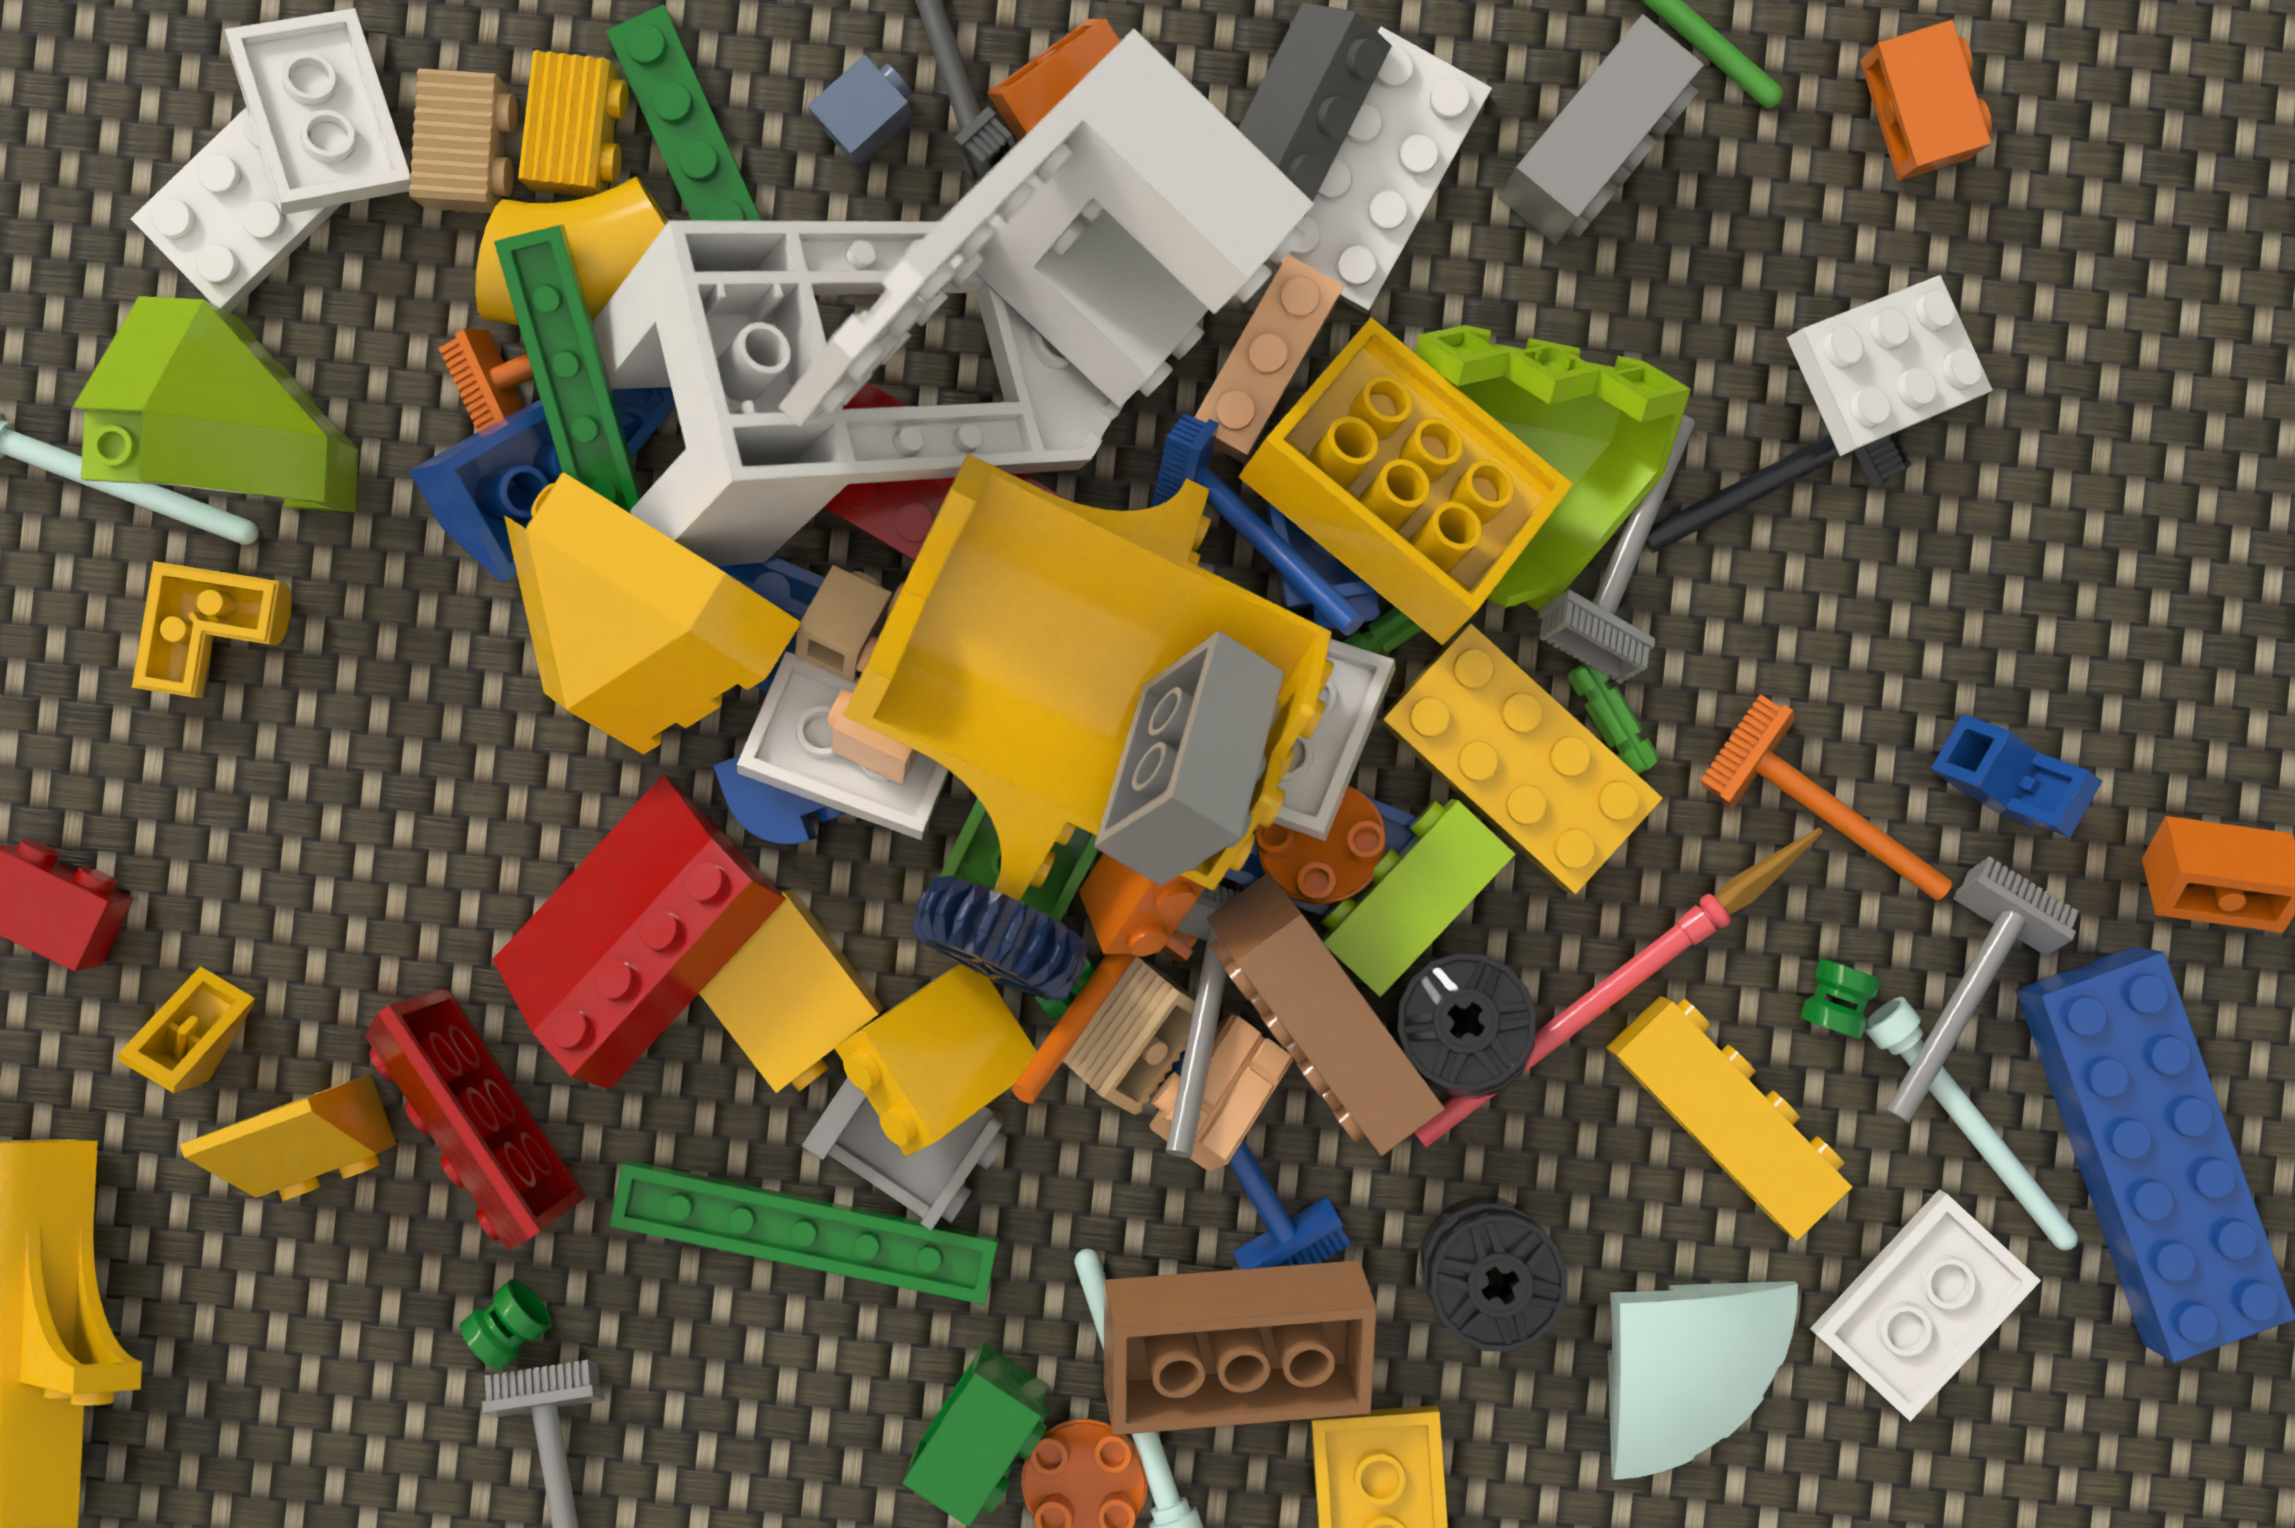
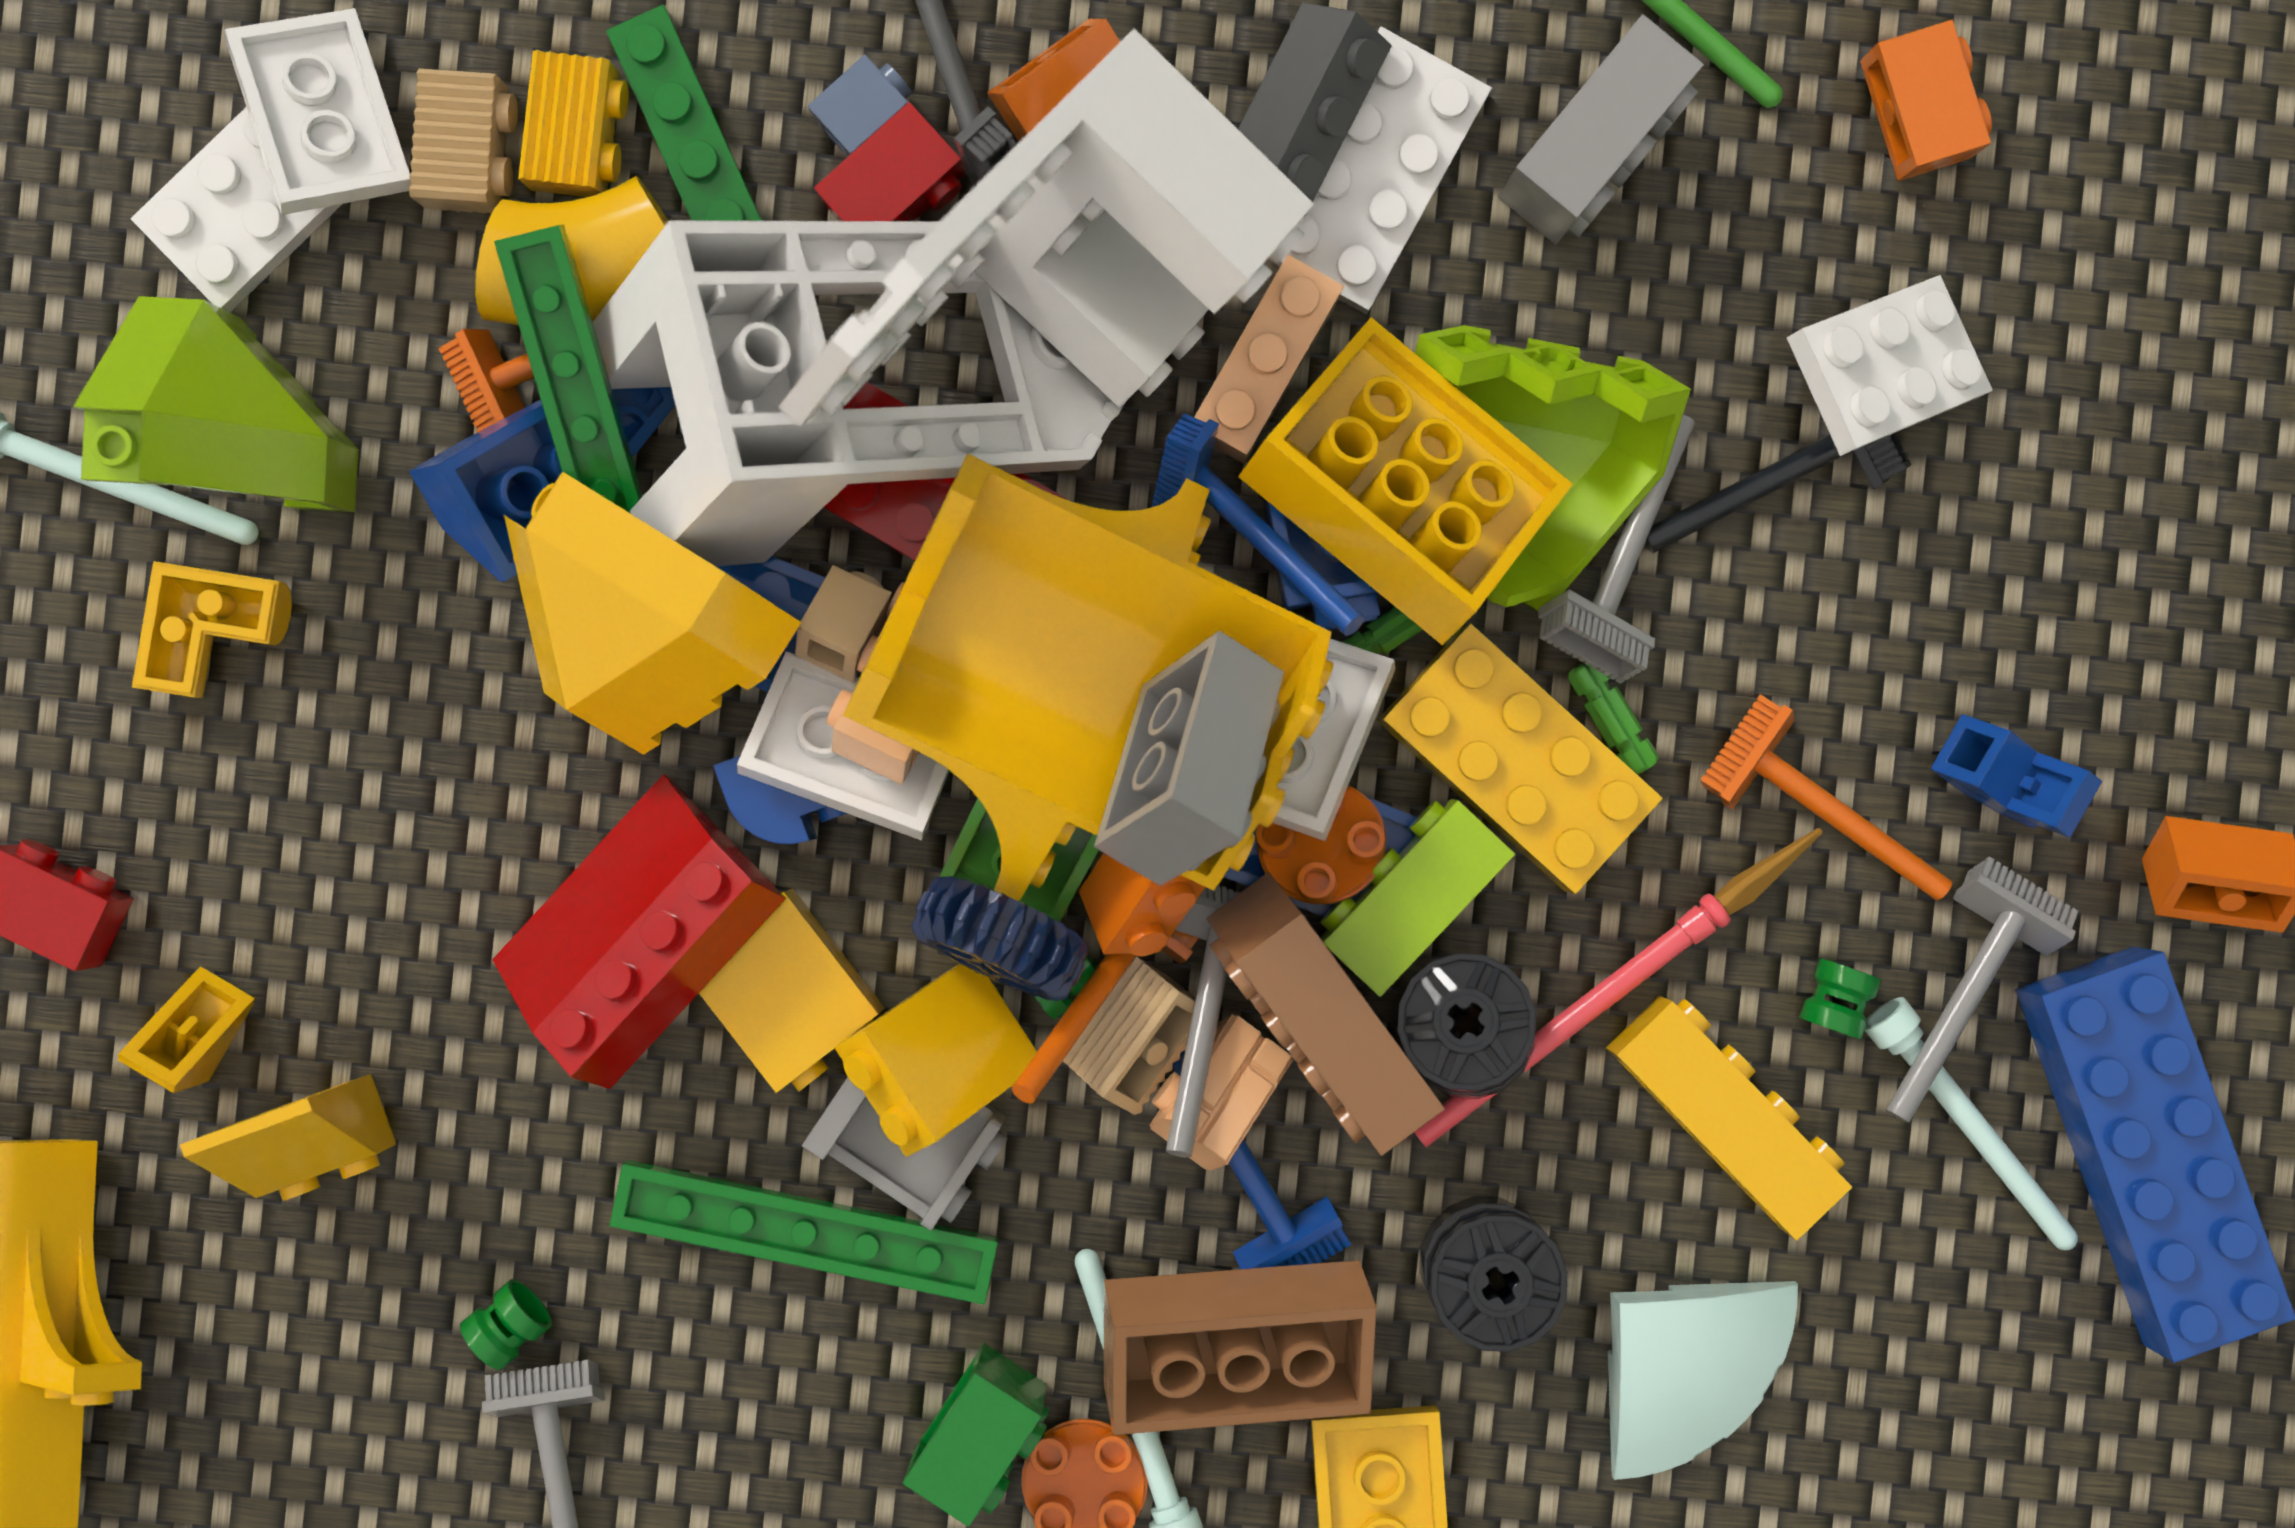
(473, 1116): red slope -> none
(894, 173): none -> red brick
(1925, 1304): white plate -> none

